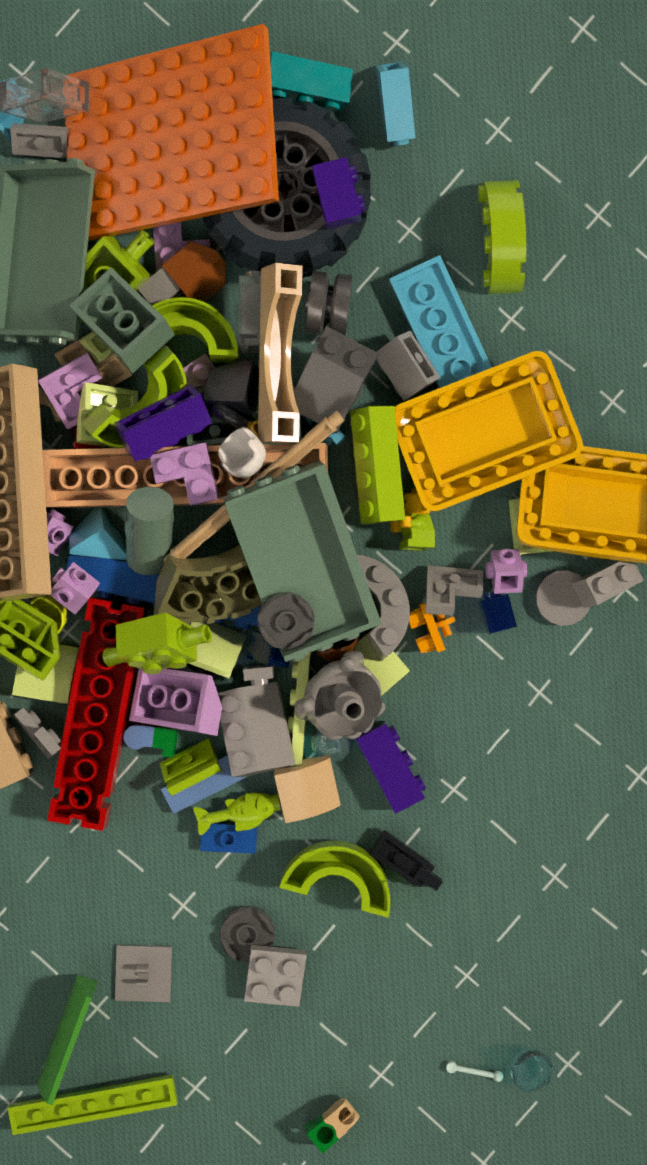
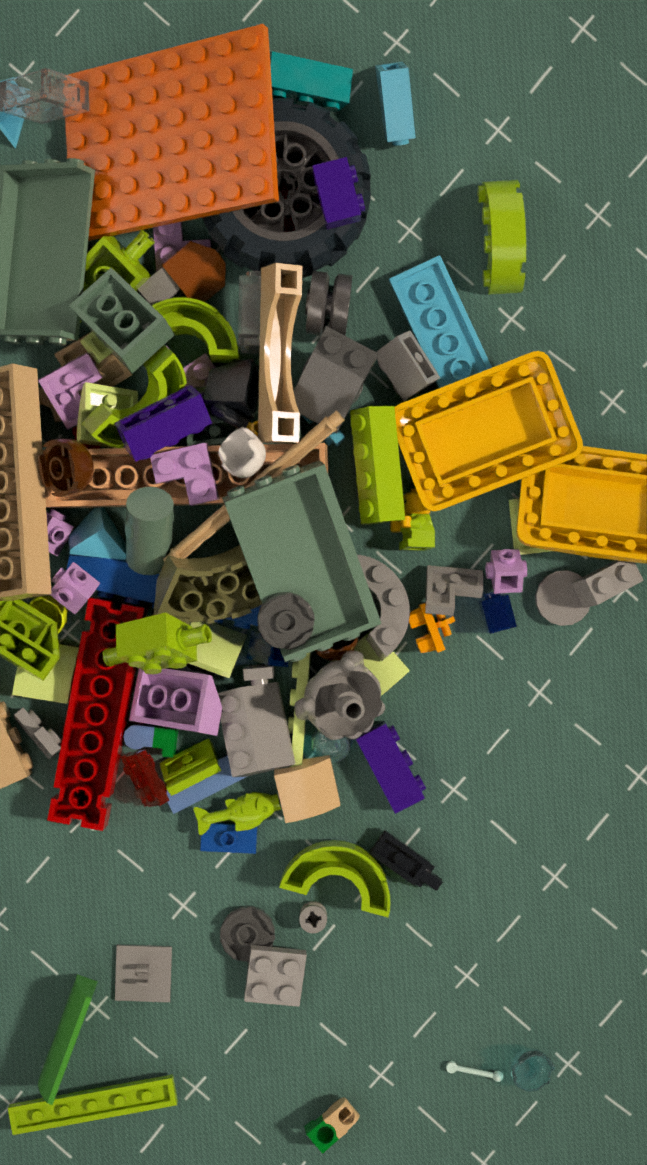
(39, 140): light grey plate -> none
(66, 467): none -> reddish brown cylinder
(147, 784): none -> clear red plate
(312, 910): none -> light grey wheel

